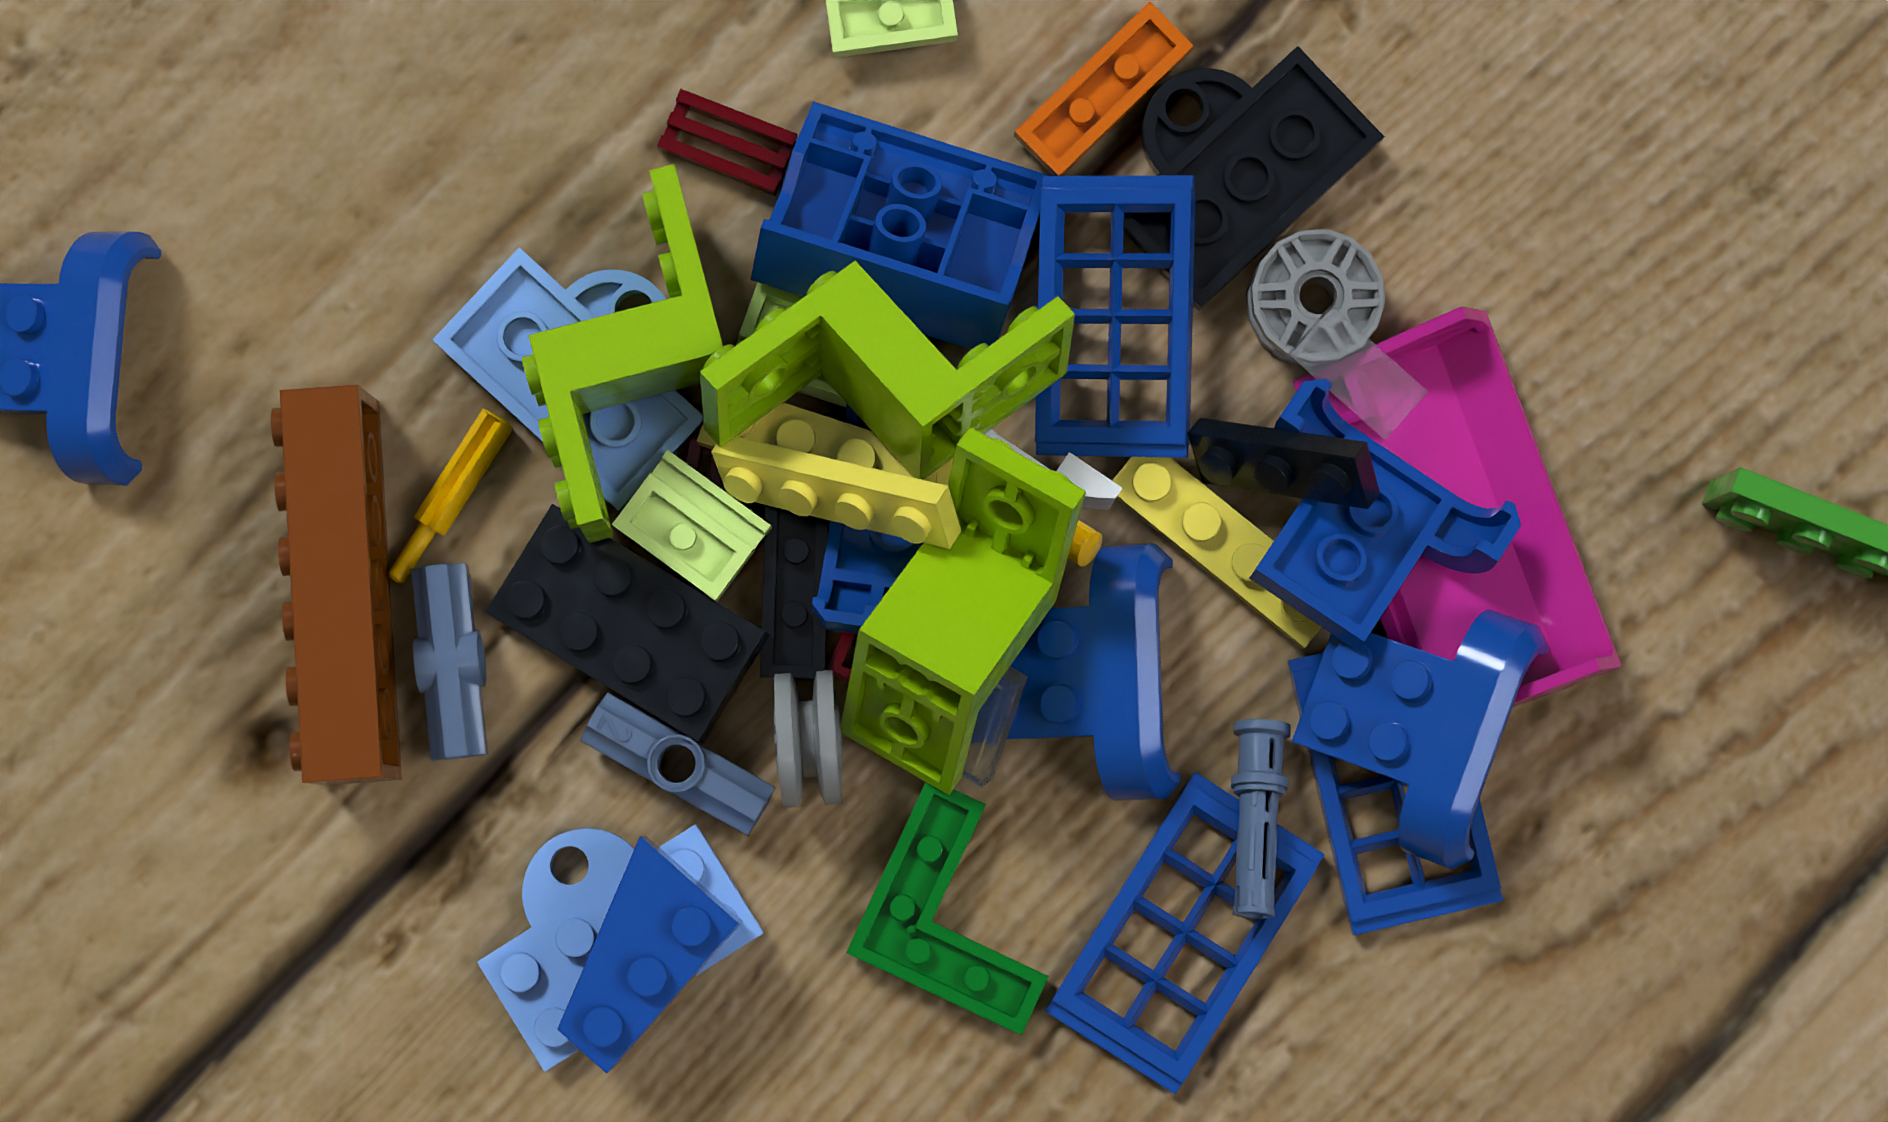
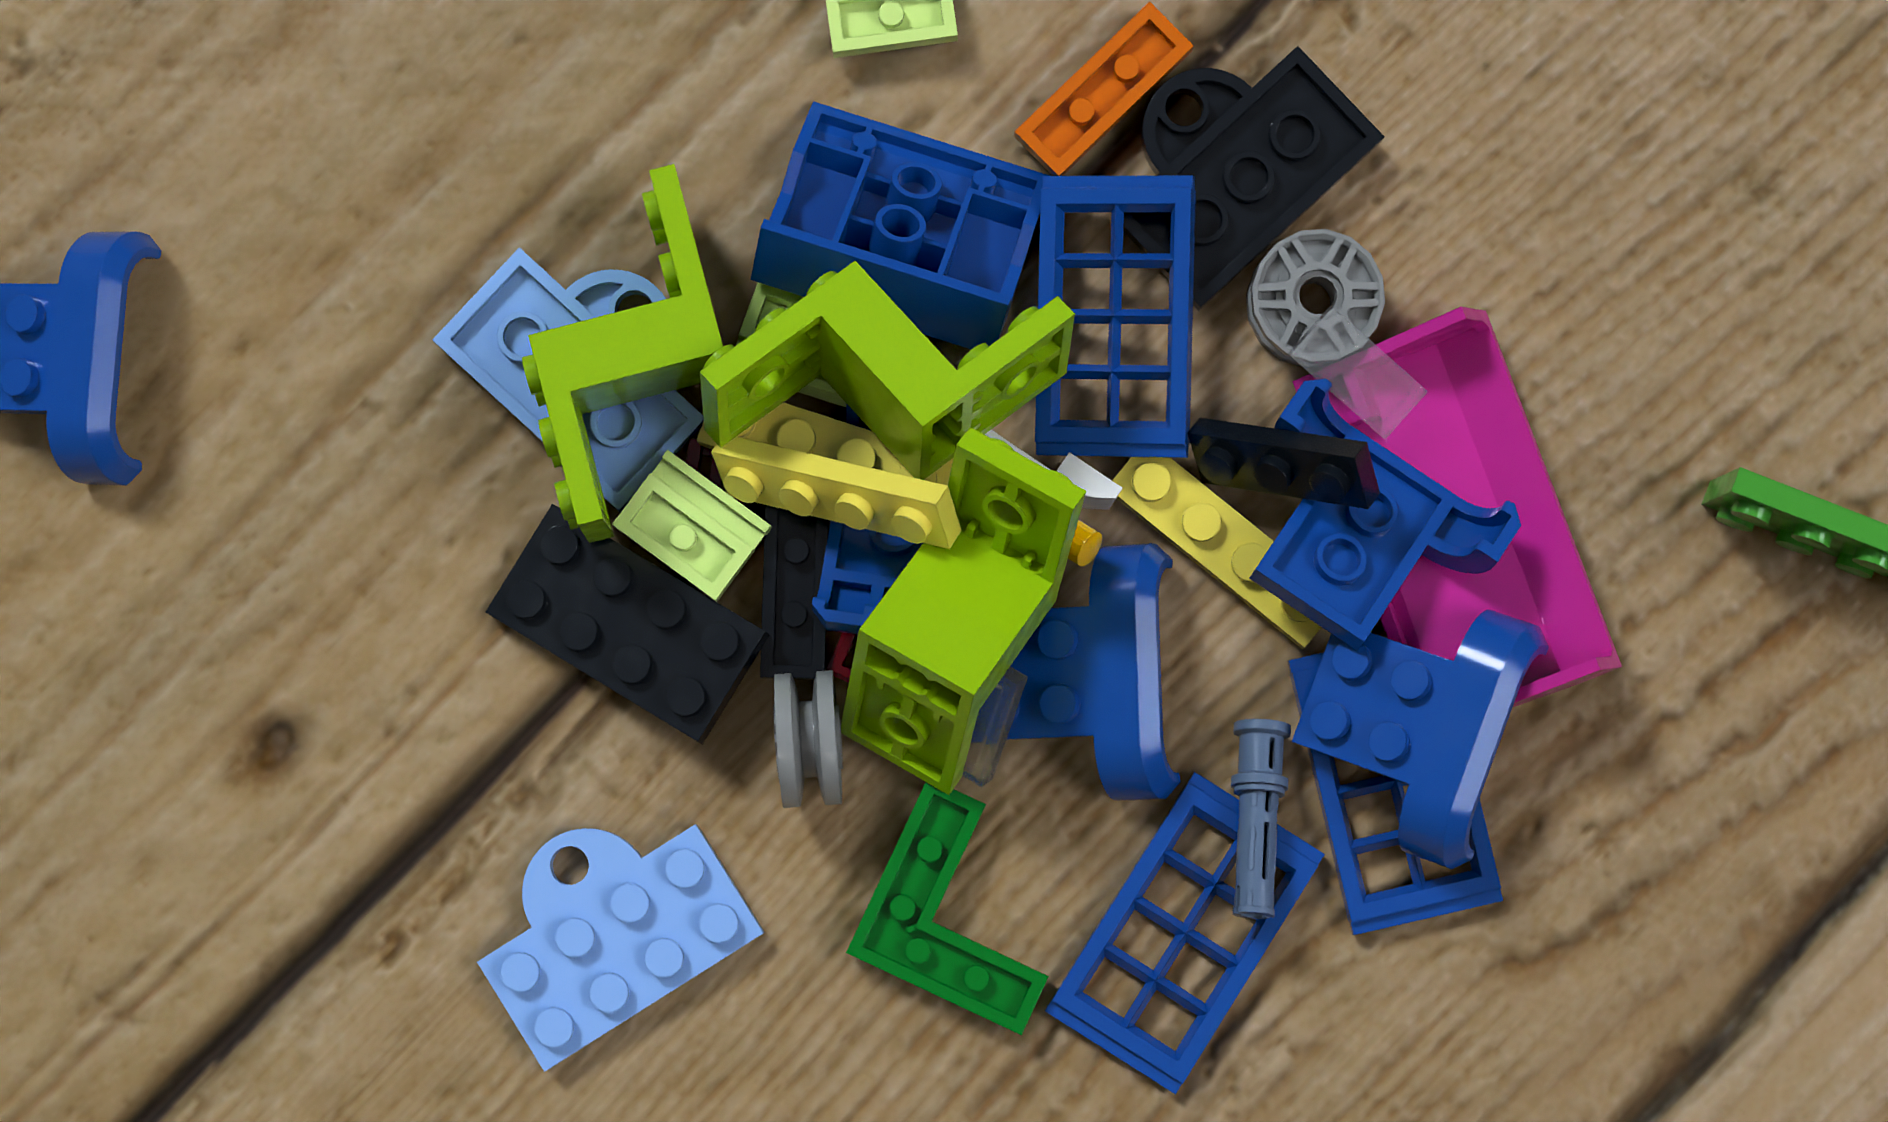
(337, 586): dark orange brick -> none
(449, 661): sand blue piece -> none
(453, 488): yellow axle -> none
(641, 742): sand blue piece -> none
(644, 956): blue wedge -> none
(678, 122): dark red tile -> none

